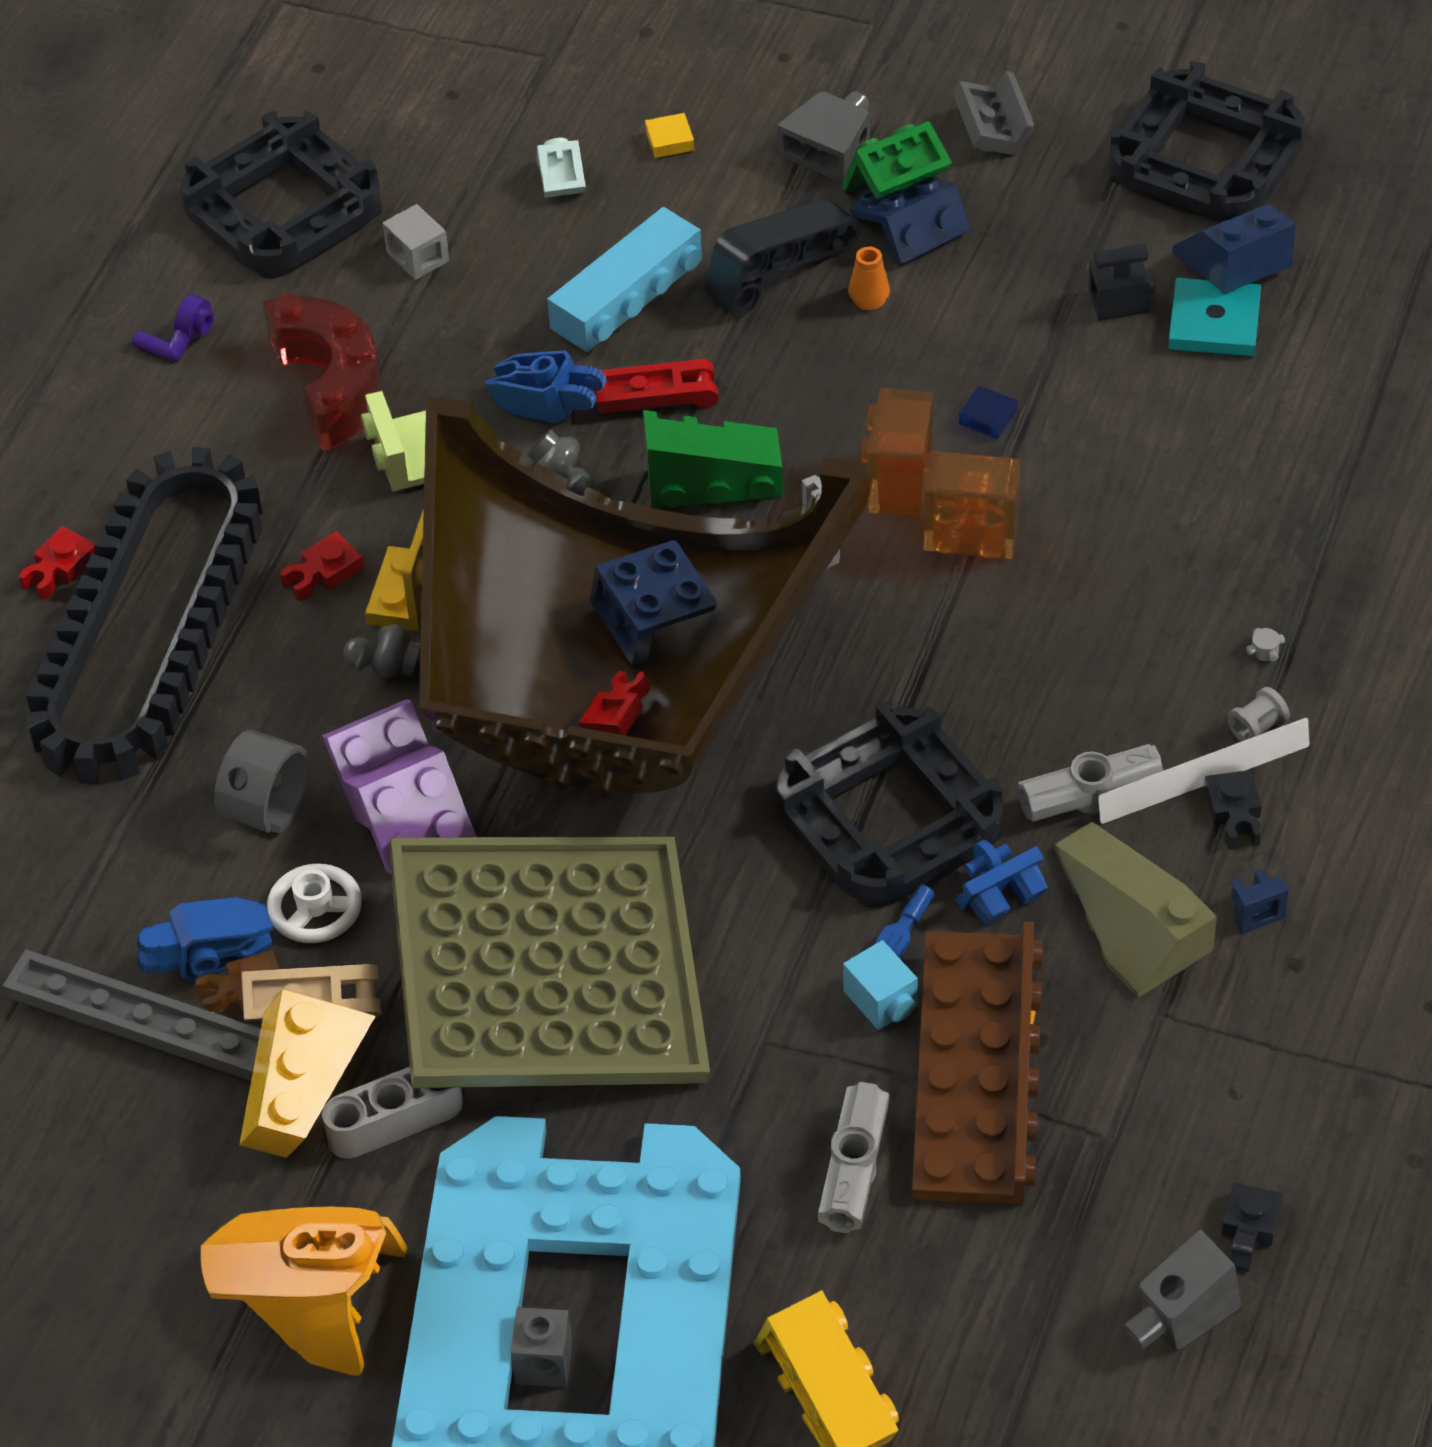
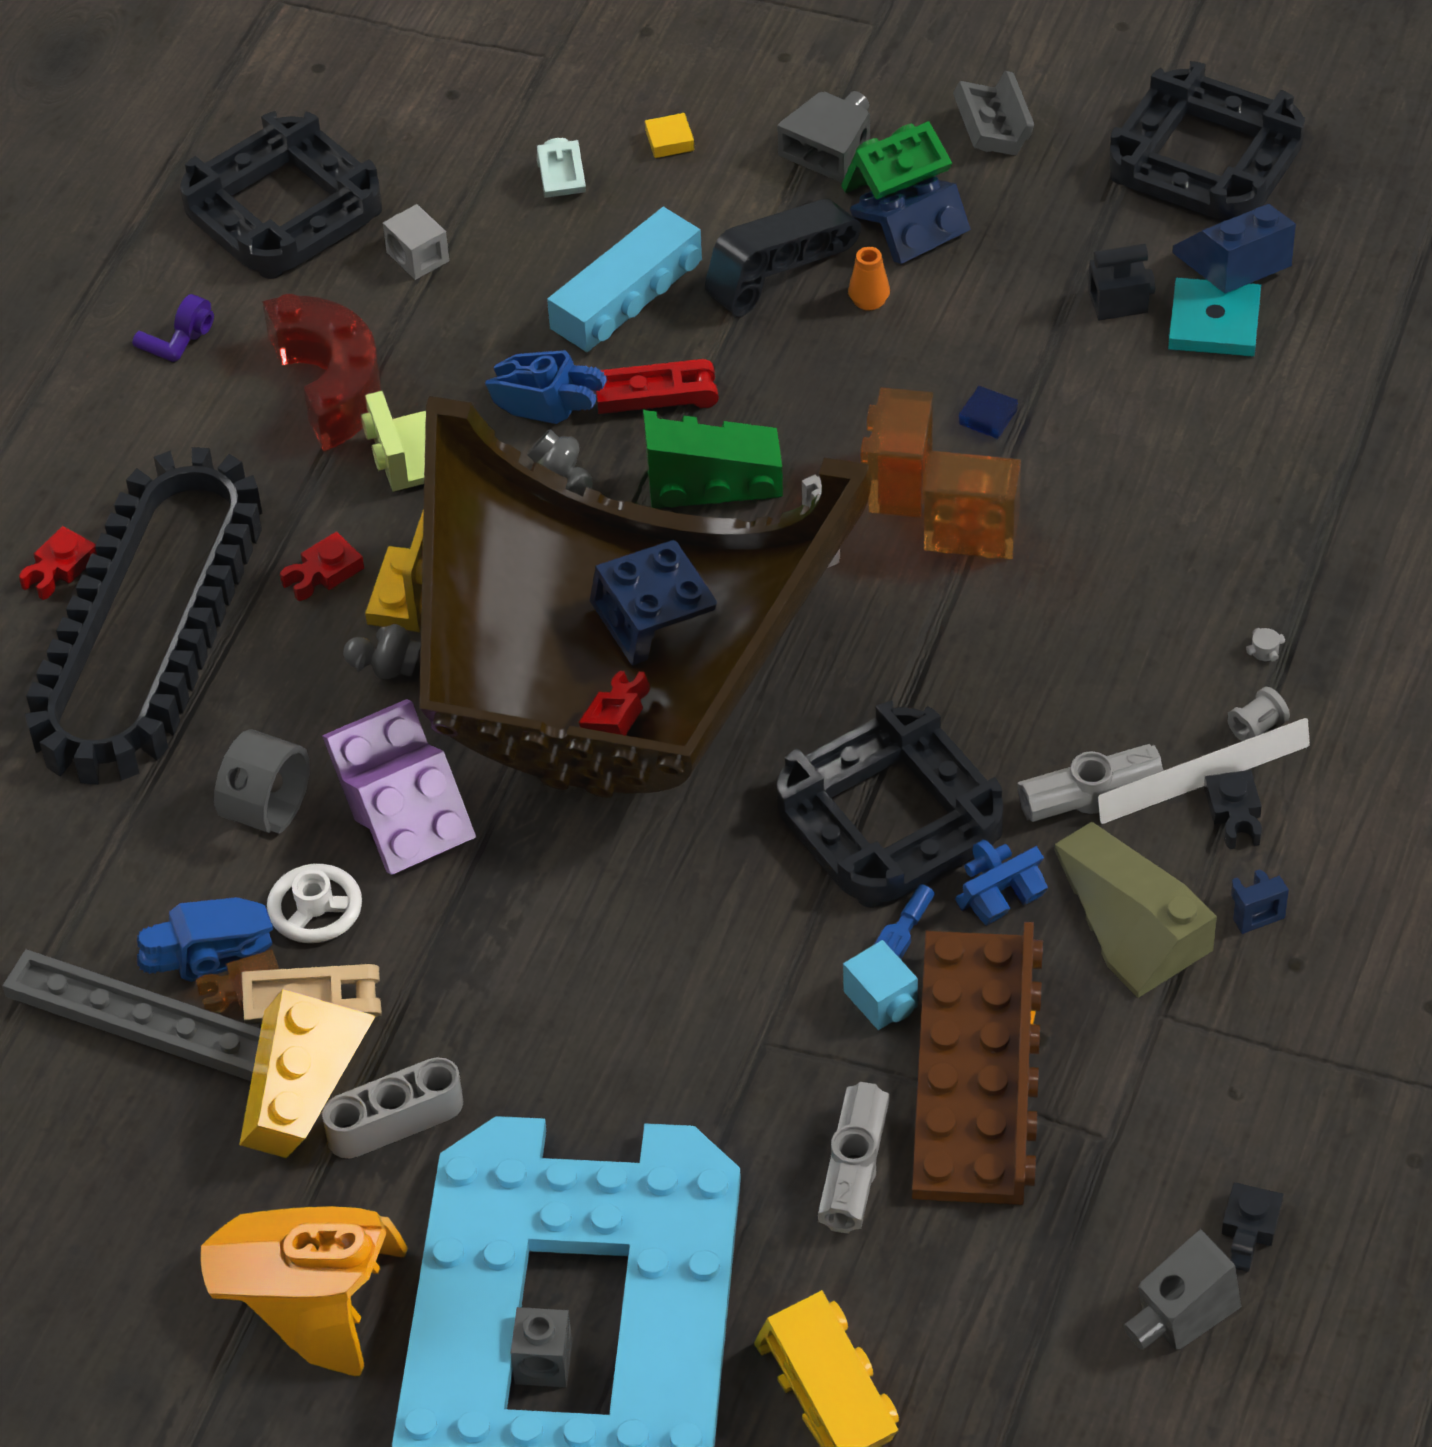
(546, 962): olive plate -> none

